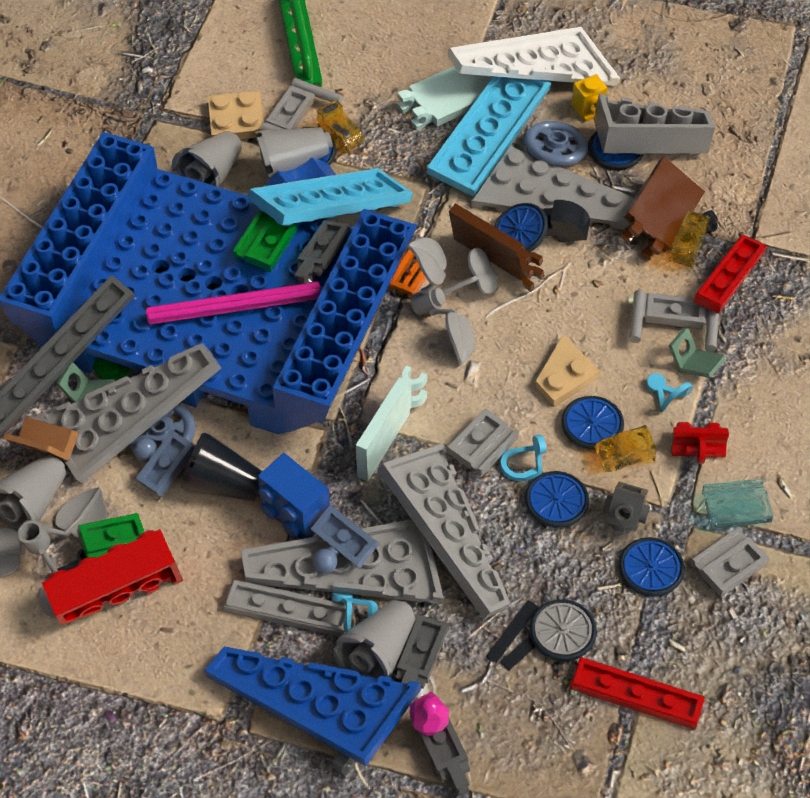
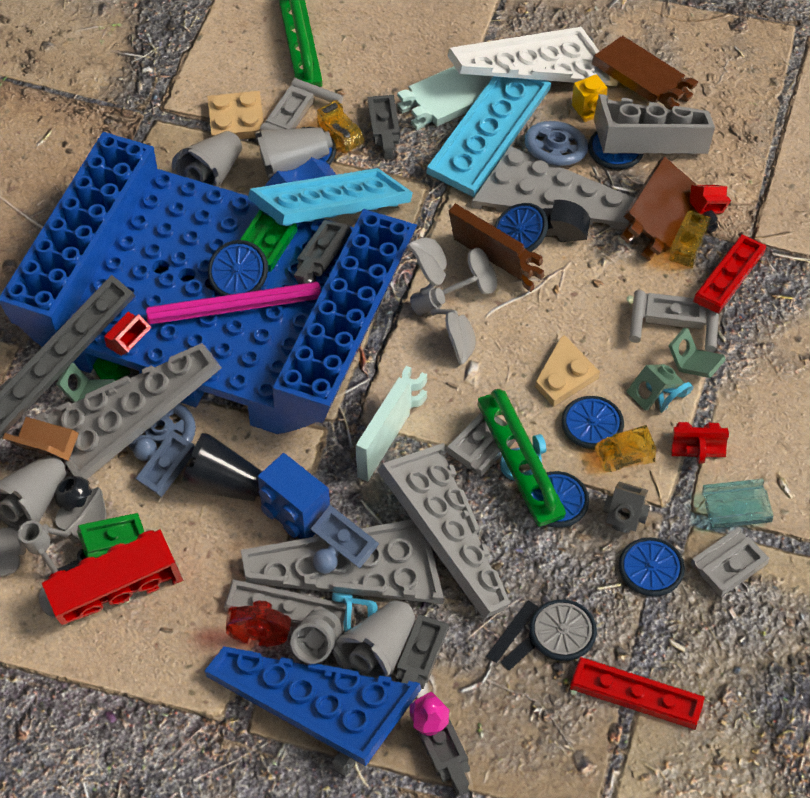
(72, 492): none -> black plate
(126, 333): none -> red piece
(237, 268): none -> blue wheel
(258, 623): none -> clear red plate
(316, 636): none -> light grey wheel
(384, 123): none -> dark grey hinge
(404, 287): orange tile -> none
(542, 511): none -> green piece
(644, 73): none -> reddish brown tile
(659, 377): none -> sand green bracket
(709, 198): none -> red piece

